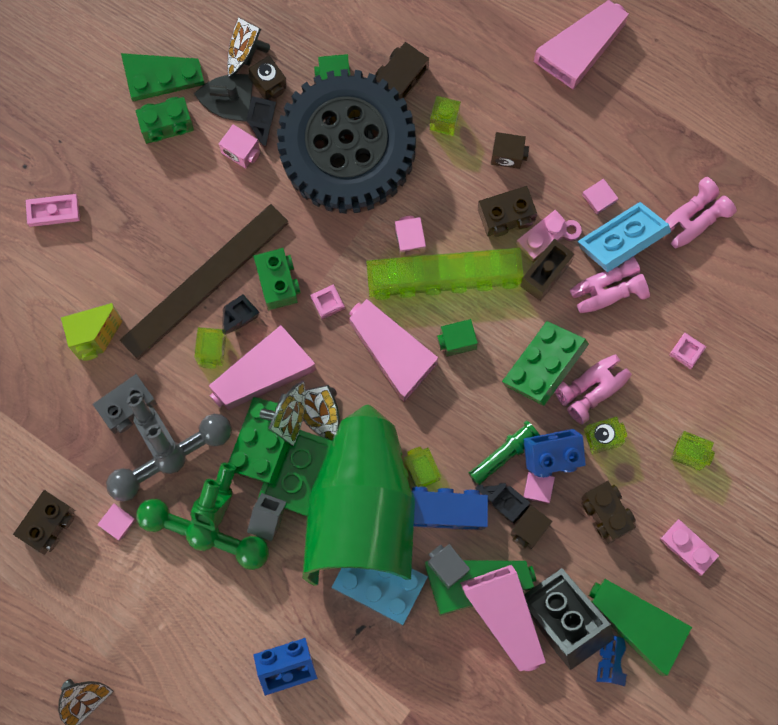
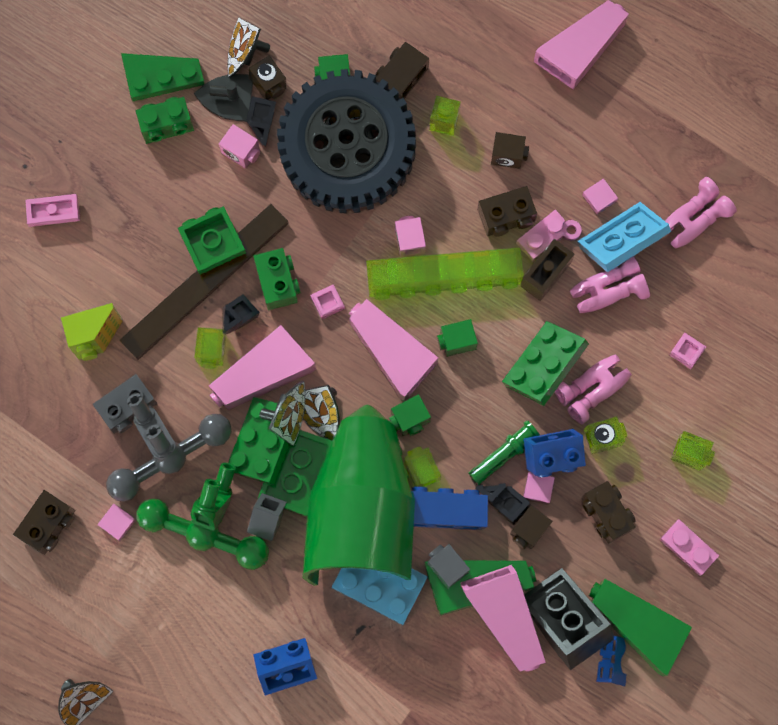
(211, 239): none -> green plate
(410, 416): none -> green brick

